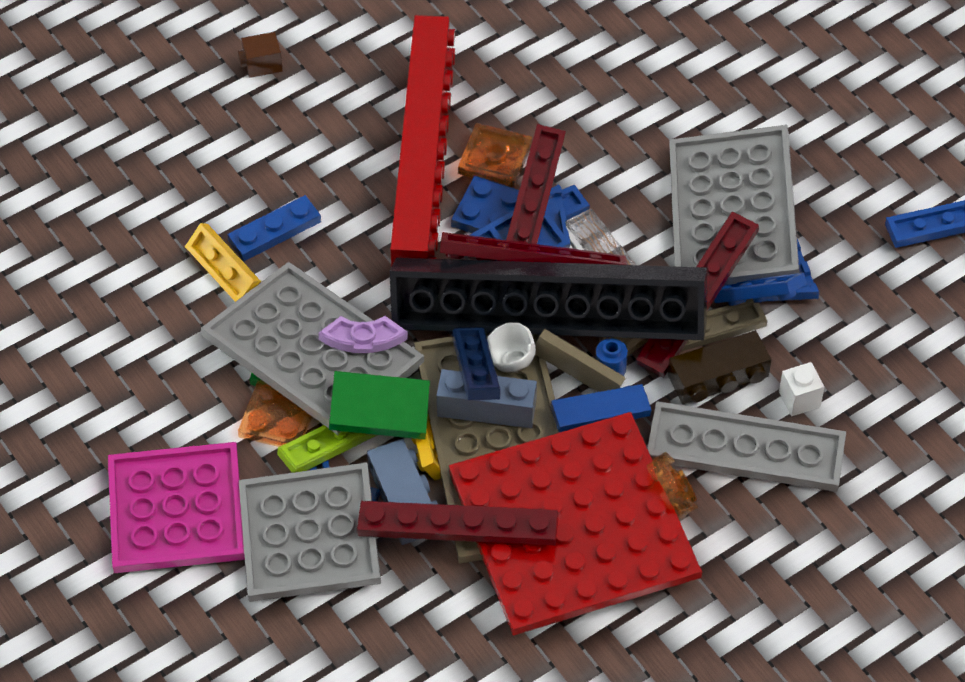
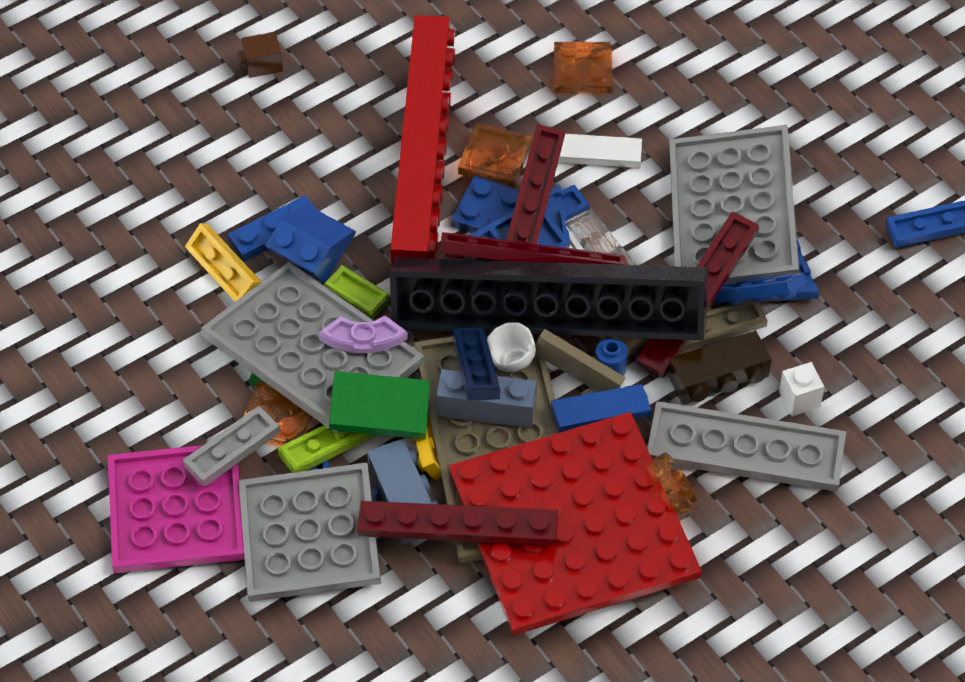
(231, 446): none -> light grey plate
(310, 241): none -> blue slope
(358, 291): none -> lime tile
(583, 67): none -> clear orange plate
(601, 150): none -> white tile

